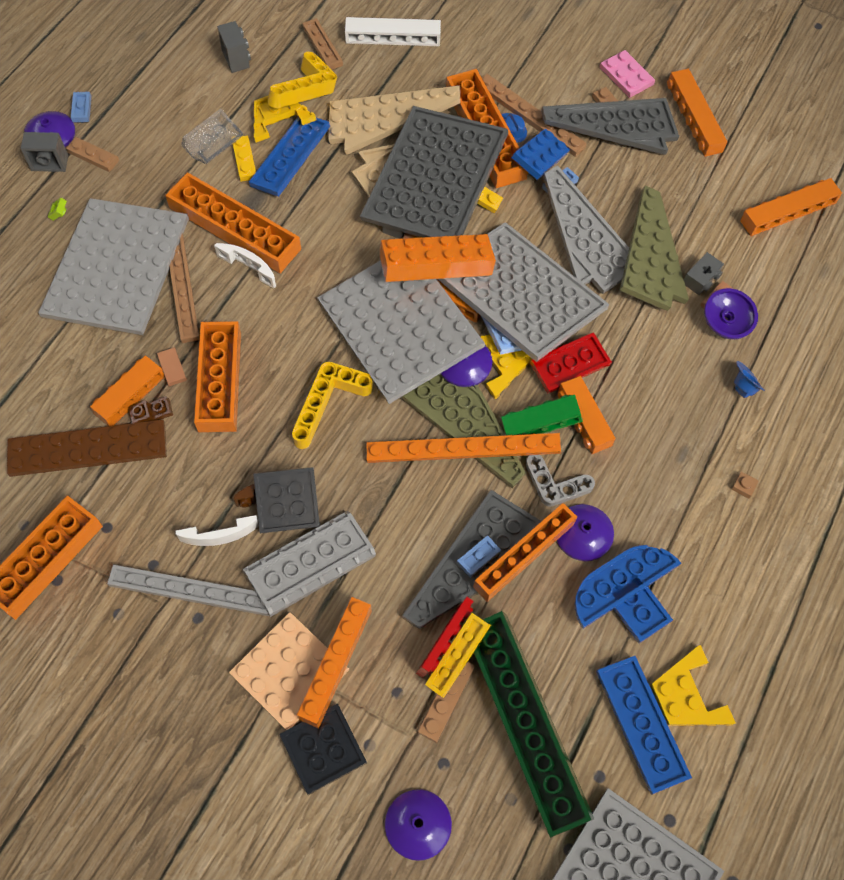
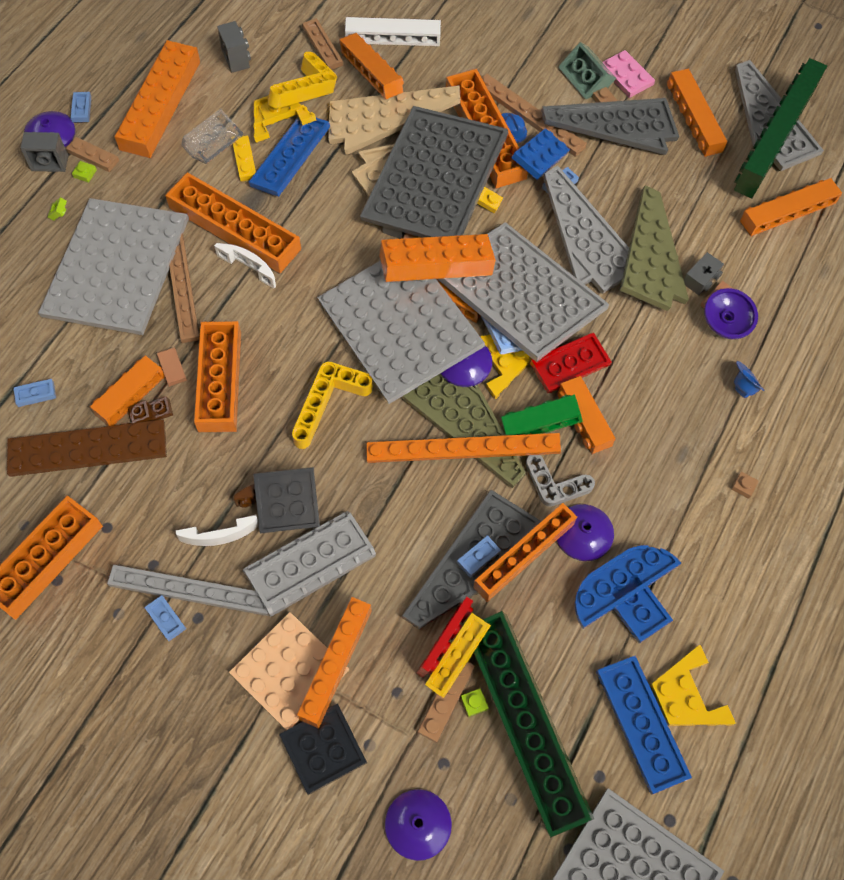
(34, 392): none -> medium blue plate
(84, 171): none -> lime plate
(157, 99): none -> orange brick
(165, 618): none -> medium blue plate
(371, 66): none -> orange brick
(474, 702): none -> lime plate
(586, 71): none -> sand green slope
(759, 105): none -> light grey wing
(779, 128): none -> dark green brick

